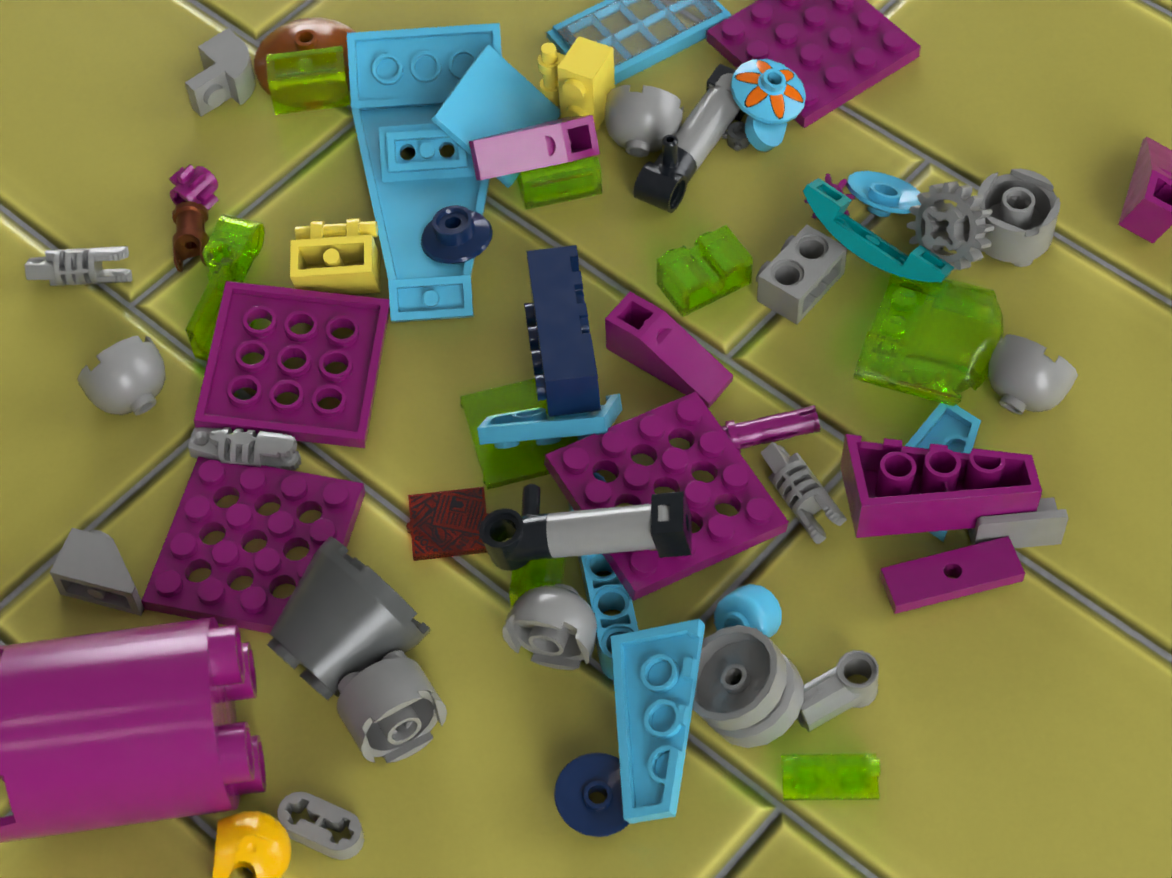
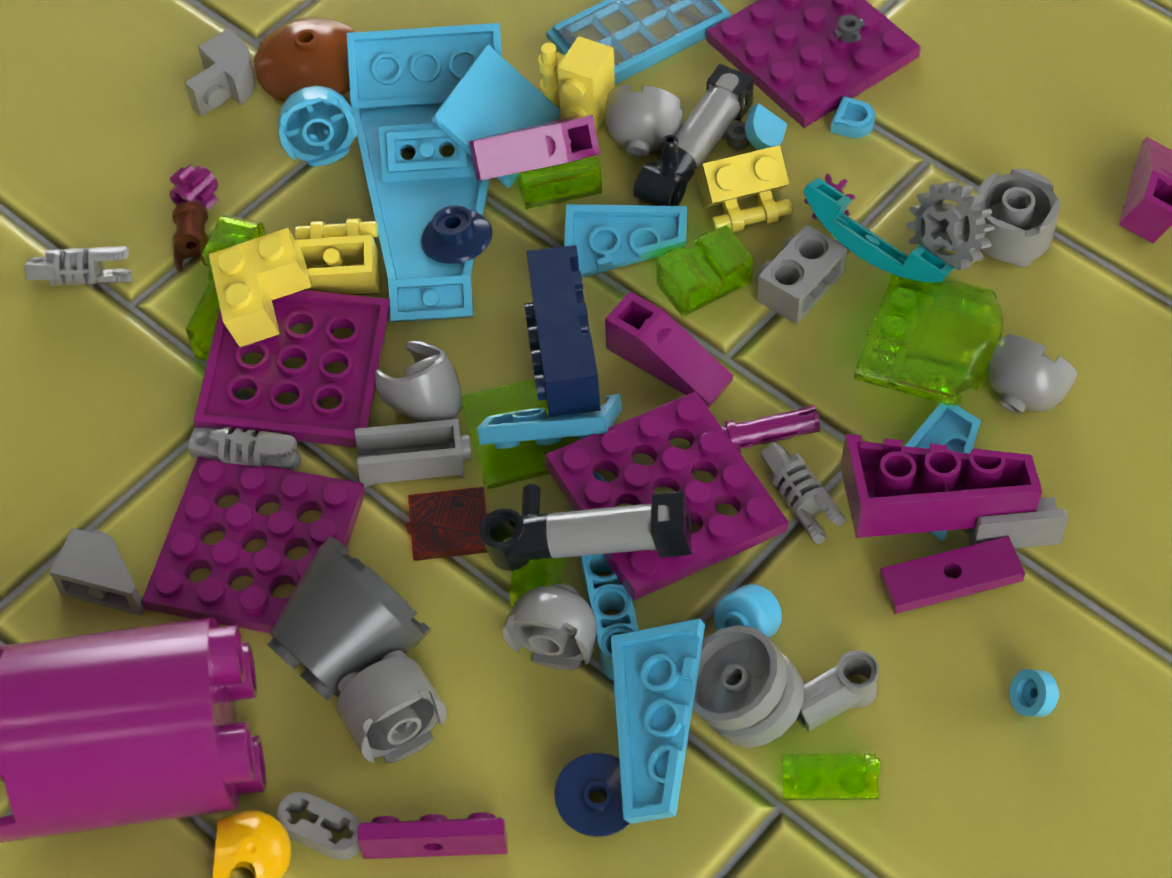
(126, 378): light grey cylinder -> none
(252, 277): none -> light yellow brick
(308, 80): clear neon green panel -> none
(316, 126): none -> medium azure cylinder
(411, 451): none -> light grey window
(428, 389): none -> light grey piece
(432, 836): none -> magenta tile
(622, 234): none -> medium azure wing
(745, 177): none -> light yellow brick
(768, 91): medium azure dish -> none
(849, 28): none -> dark grey piece
(853, 118): none -> medium azure tile
(883, 193): medium azure dish -> none
(1033, 693): none -> medium azure tile

